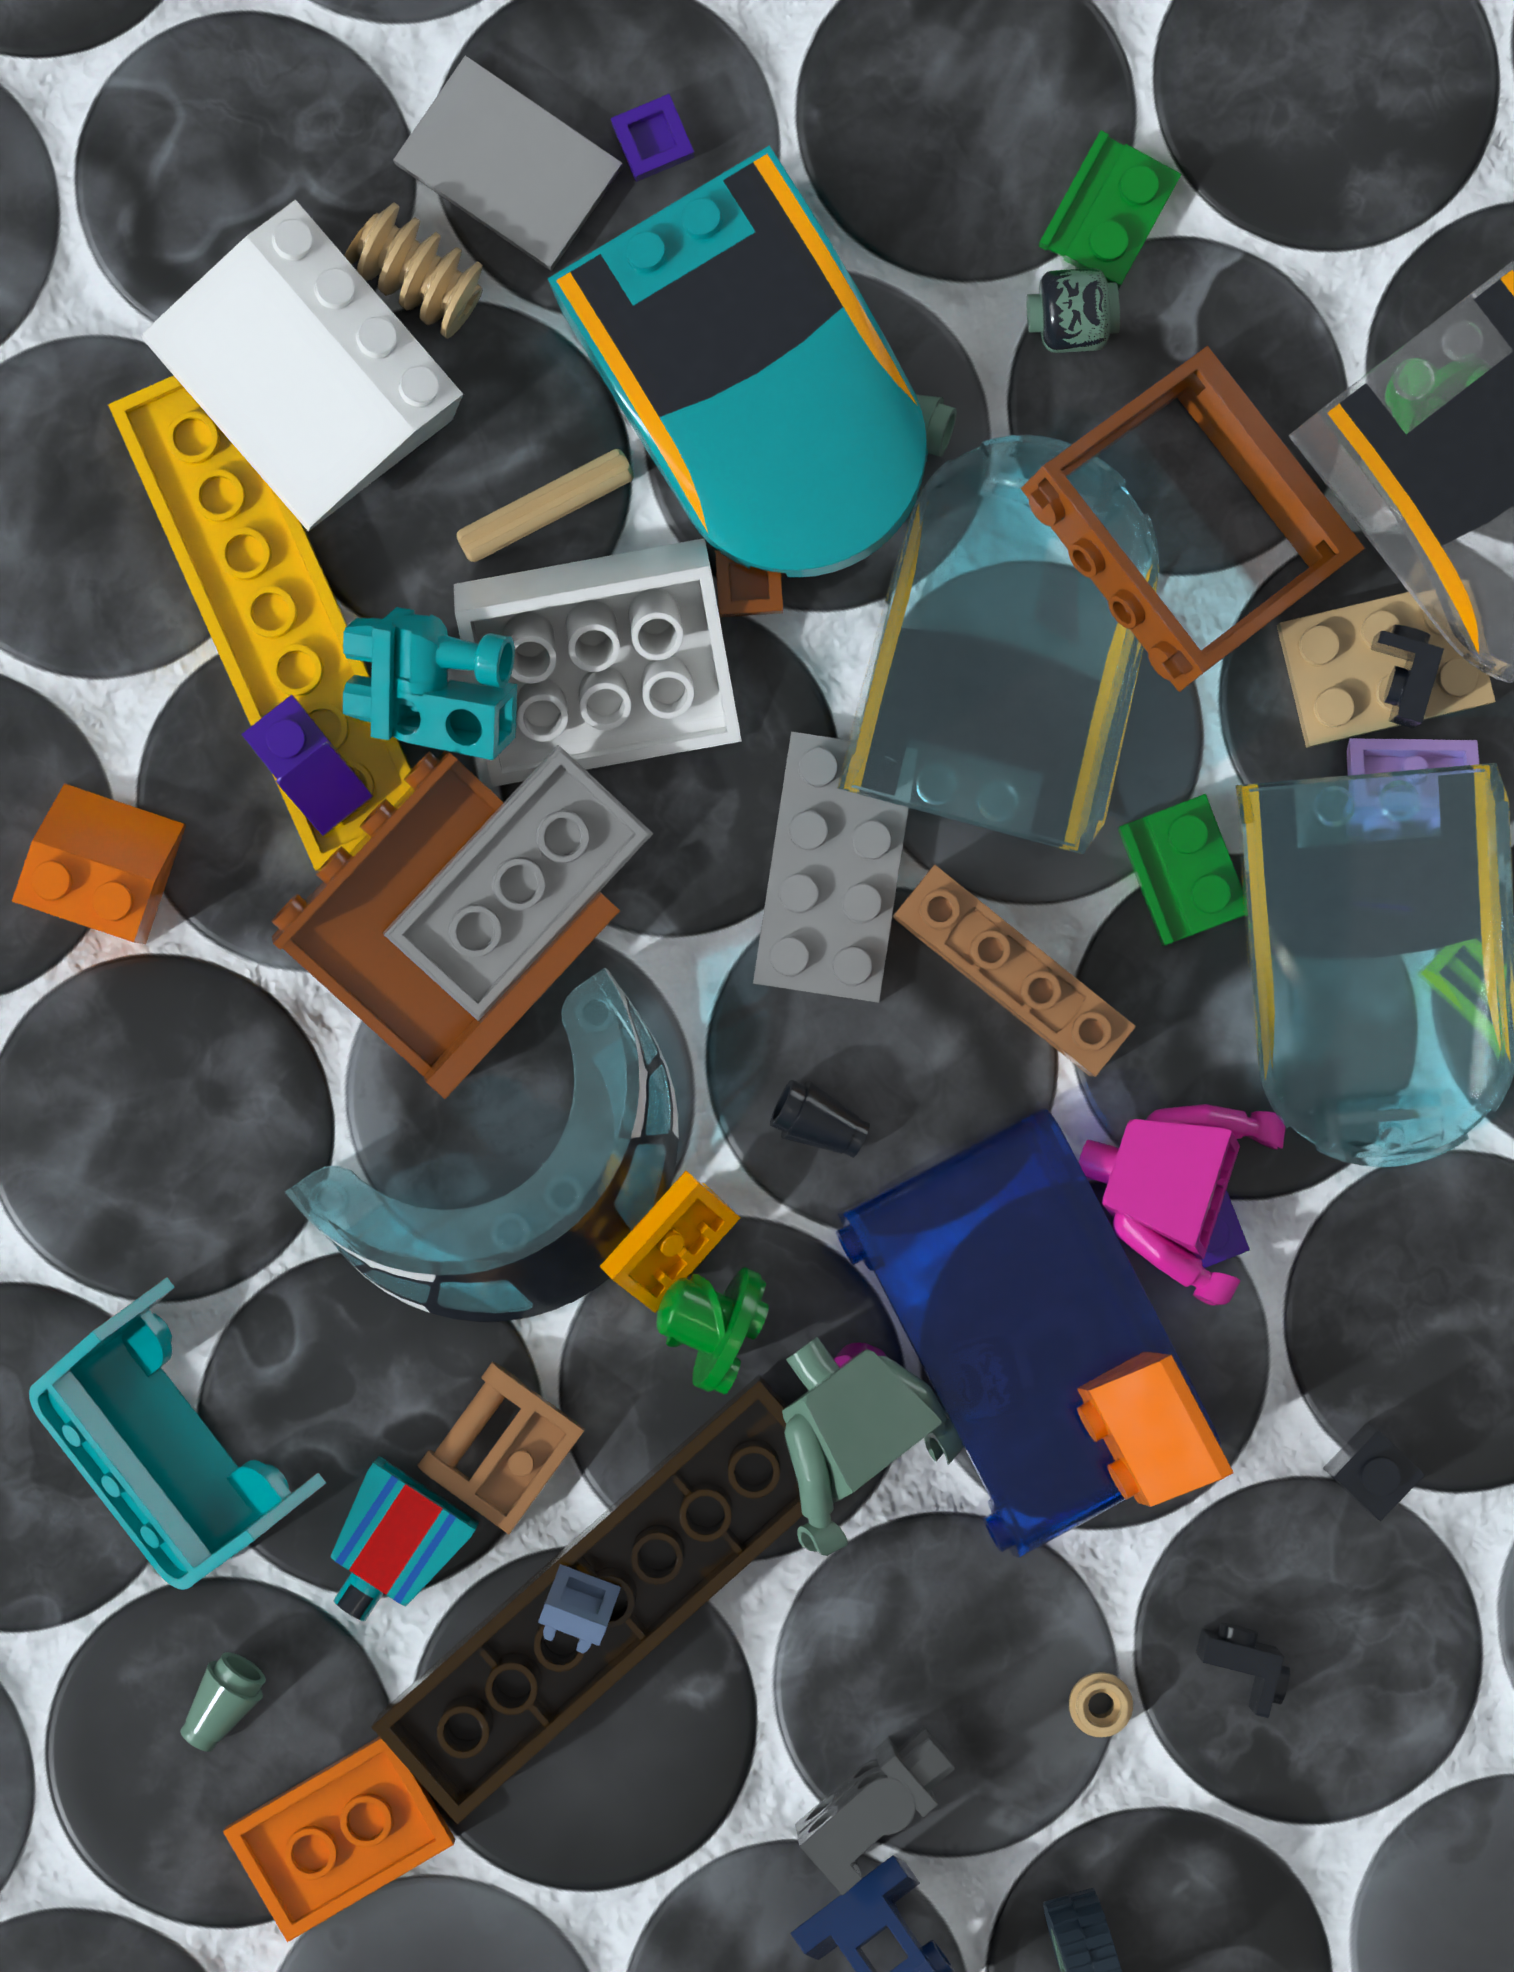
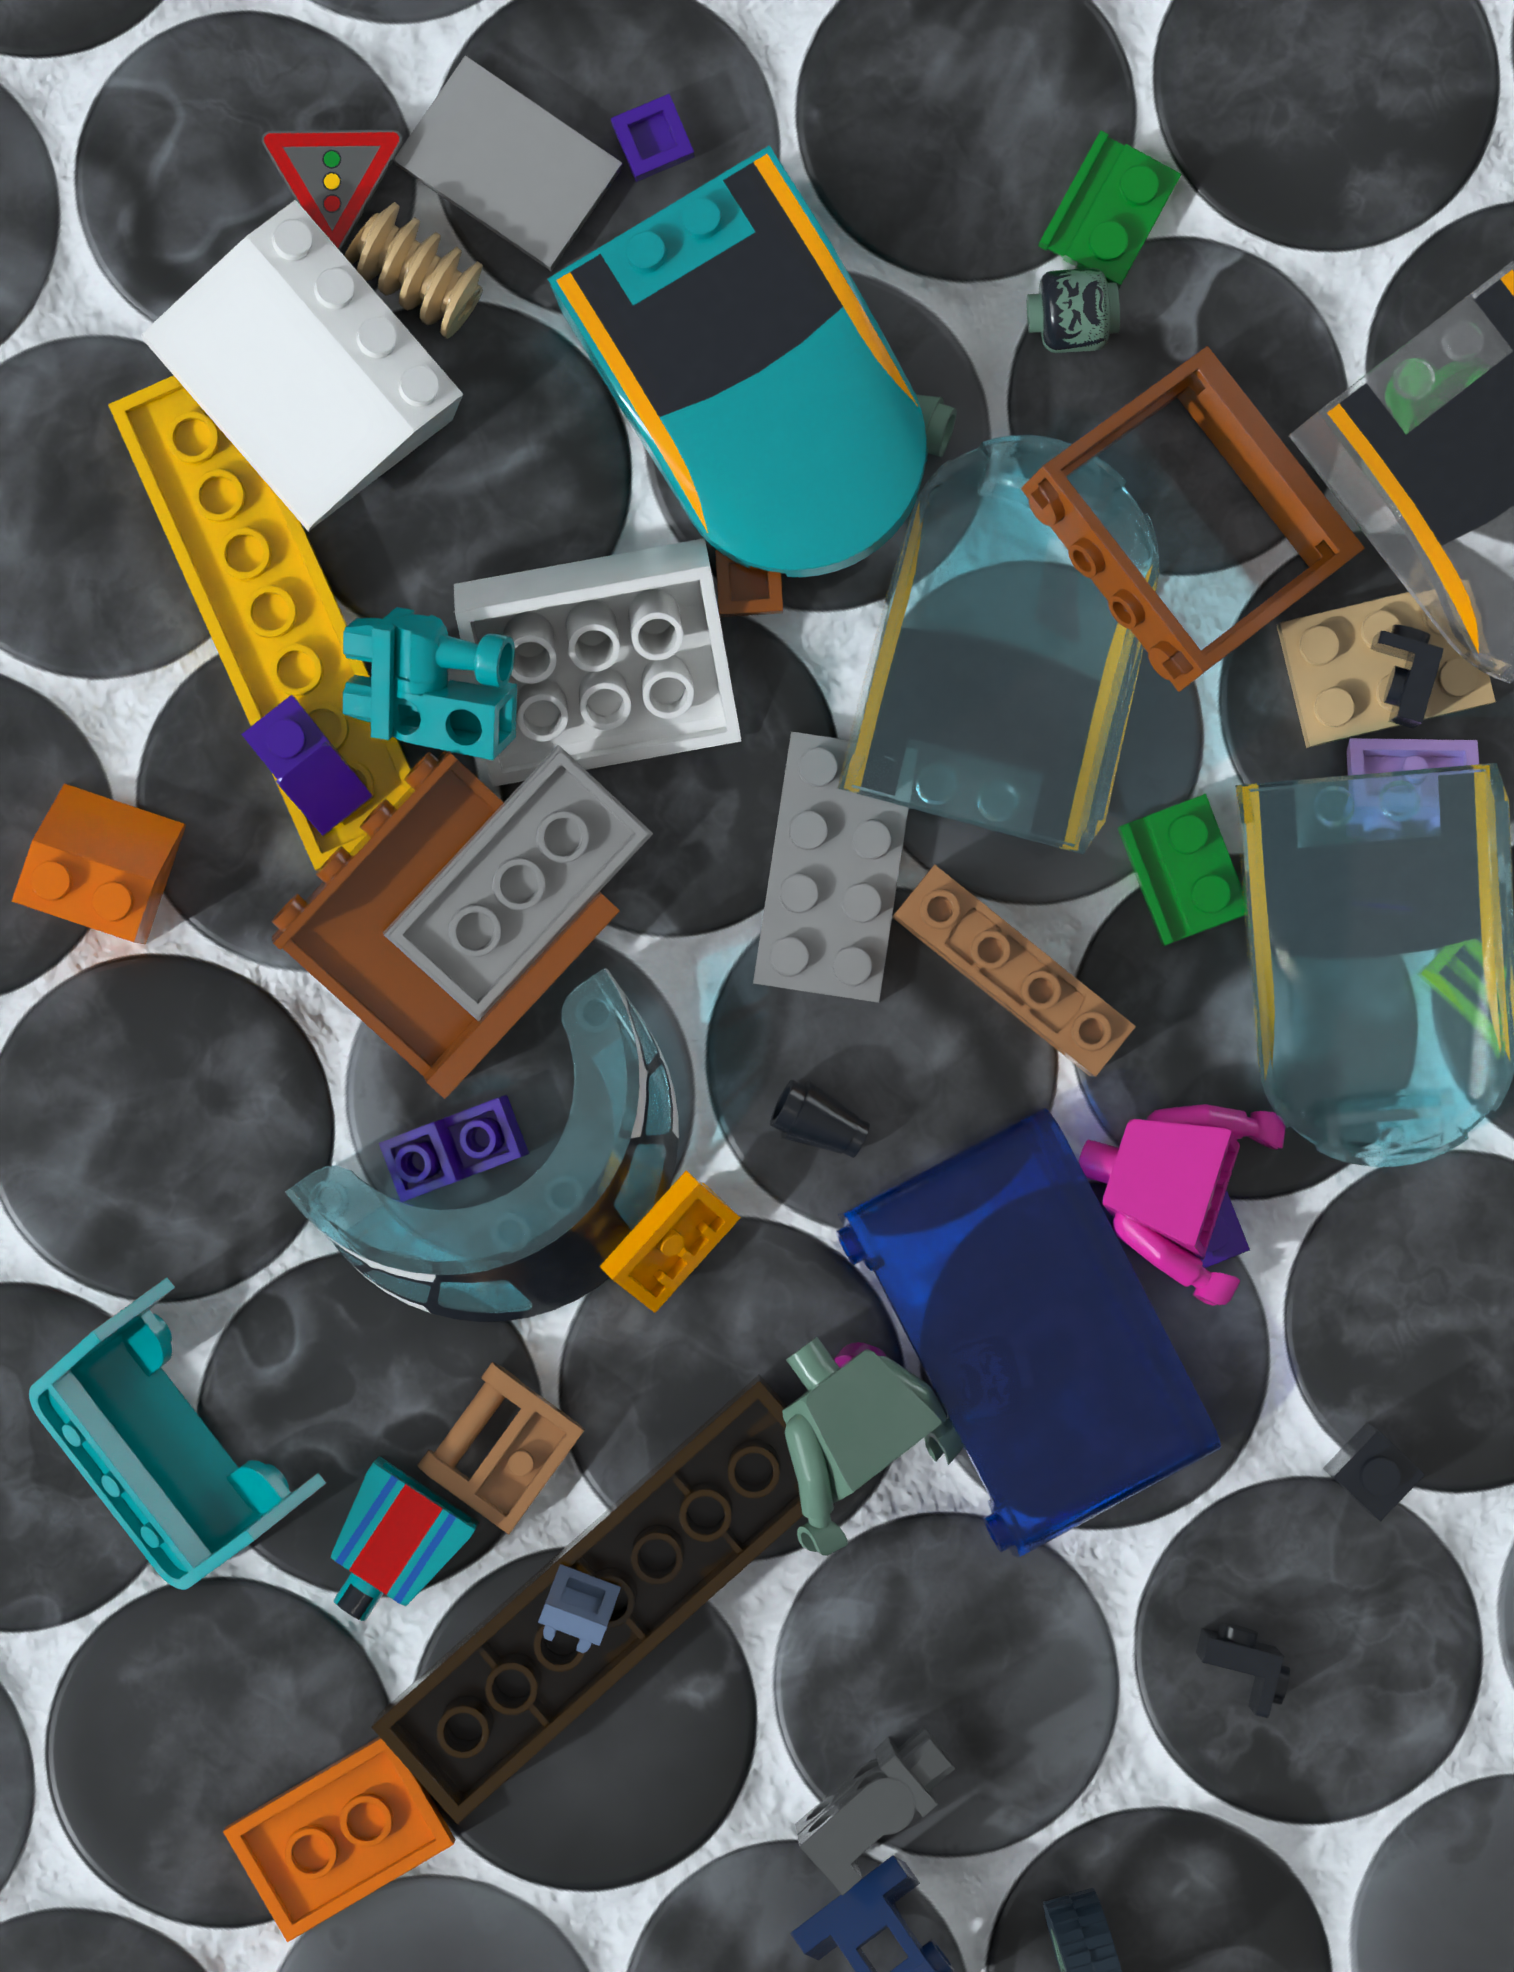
(222, 1700): sand green cone -> none
(333, 172): none -> piece
(453, 1148): none -> dark purple slope
(545, 505): tan axle -> none
(713, 1323): green plate -> none
(1100, 1724): tan plate -> none
(1152, 1430): orange slope -> none

